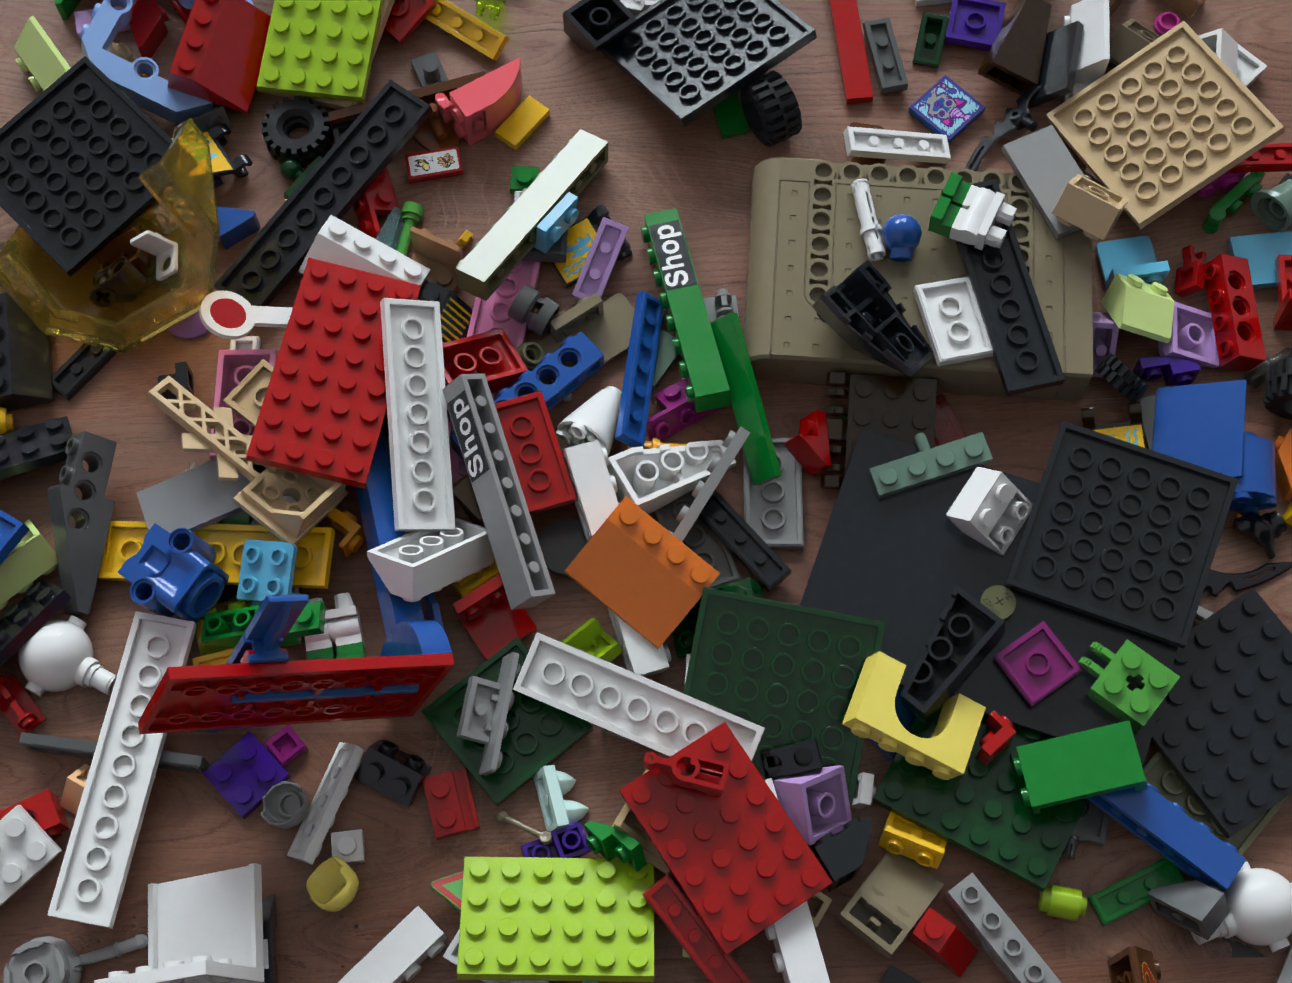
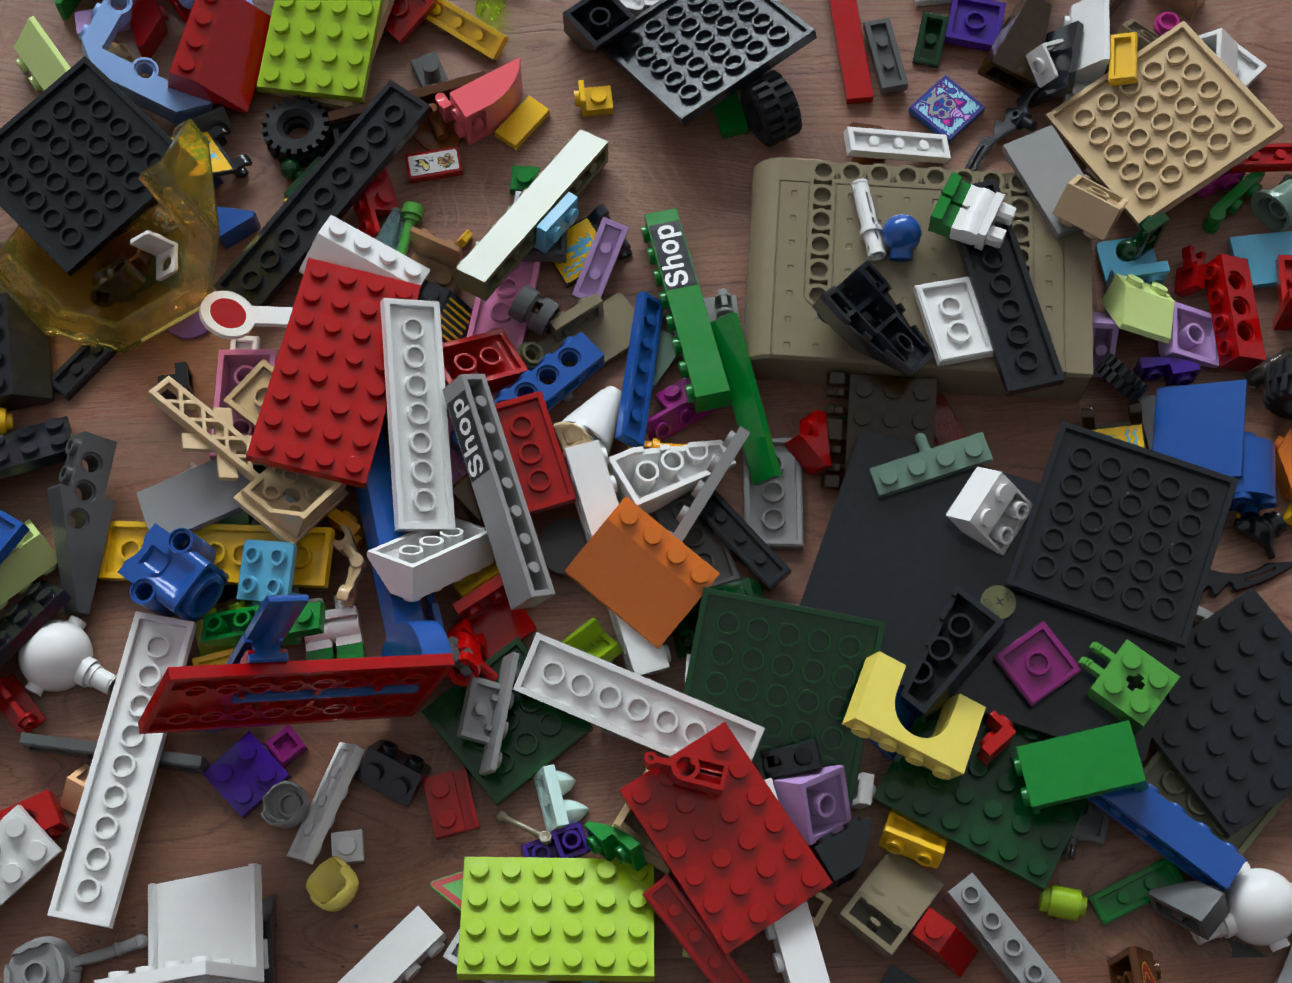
(348, 593): none -> tan piece
(467, 655): none -> red piece
(571, 434): none -> tan tile
(594, 100): none -> yellow bracket
(1042, 63): none -> white bracket
(1123, 59): none -> yellow tile
(1144, 240): none -> dark green plate

